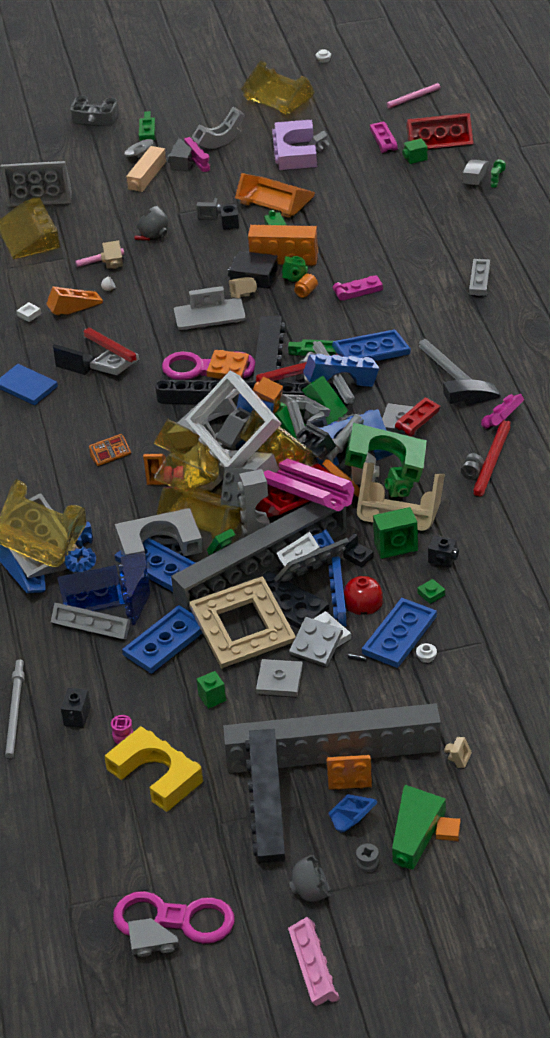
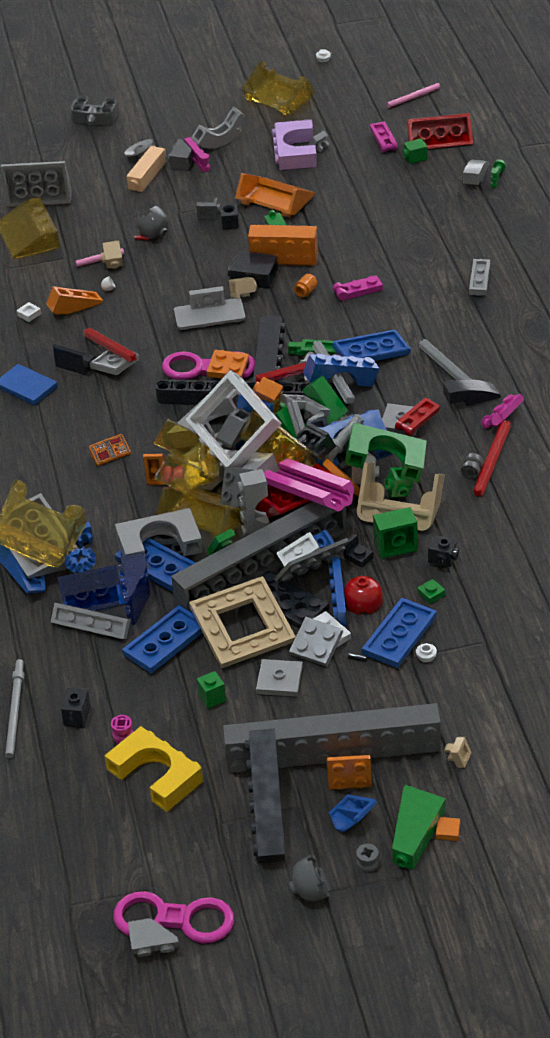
(146, 127): green hinge -> none
(294, 268): green brick -> none
(312, 962): bright pink hinge -> none

